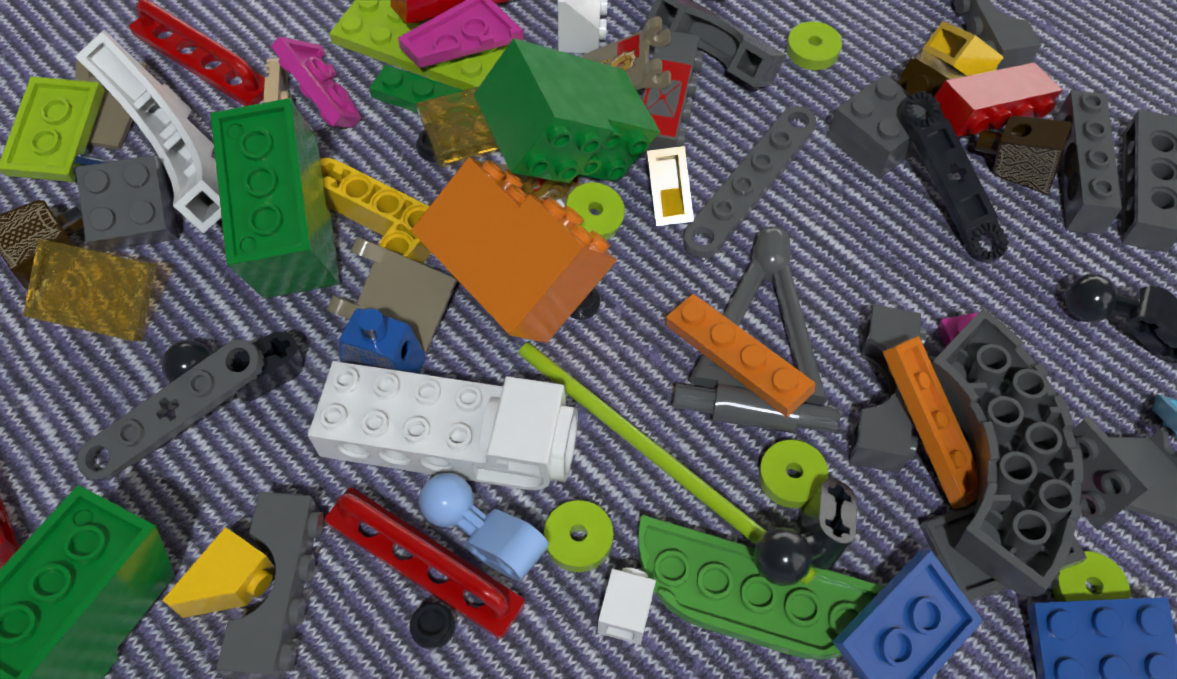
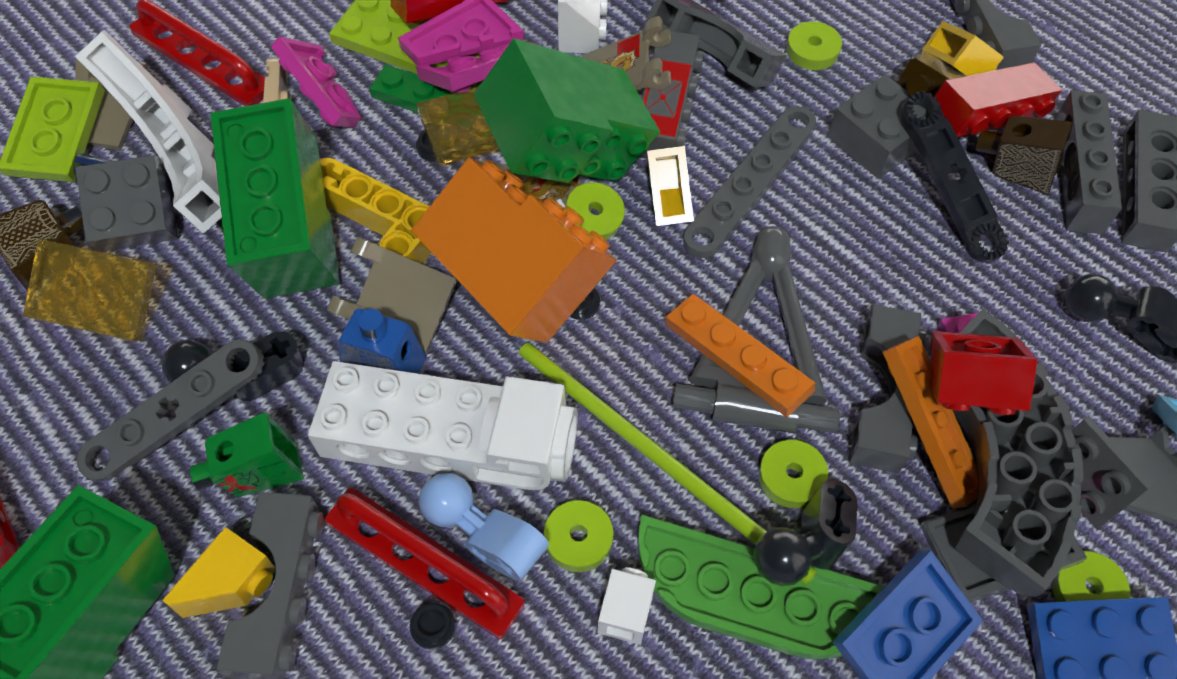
(249, 458): none -> green torso
(462, 71): none -> dark pink wing
(982, 372): none -> red slope

